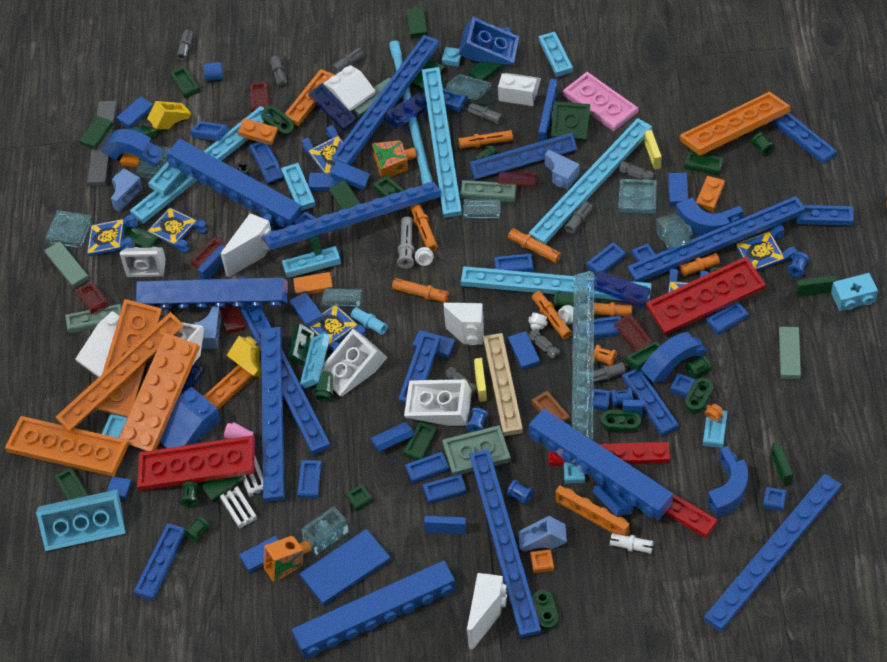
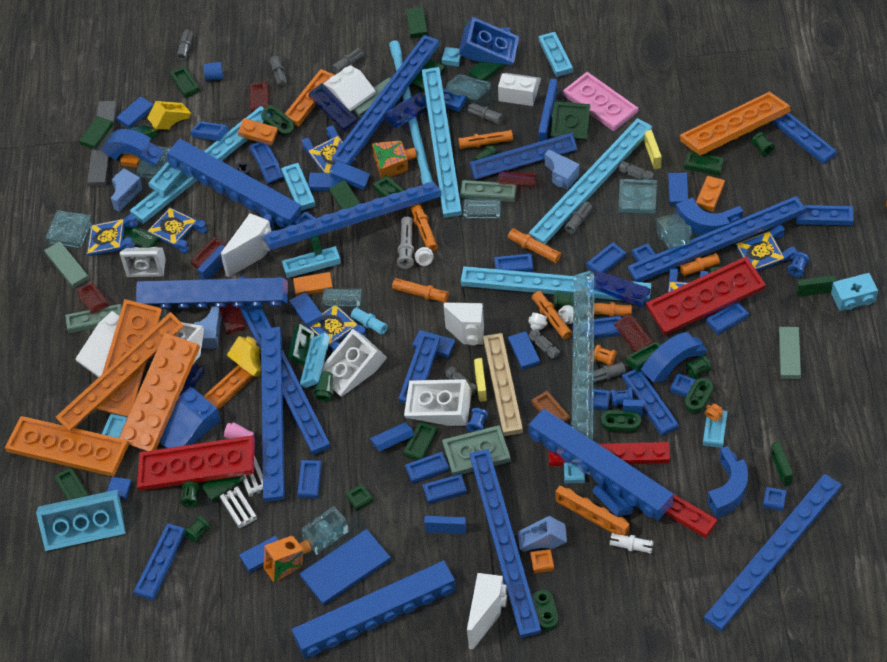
(520, 492): blue bush -> none

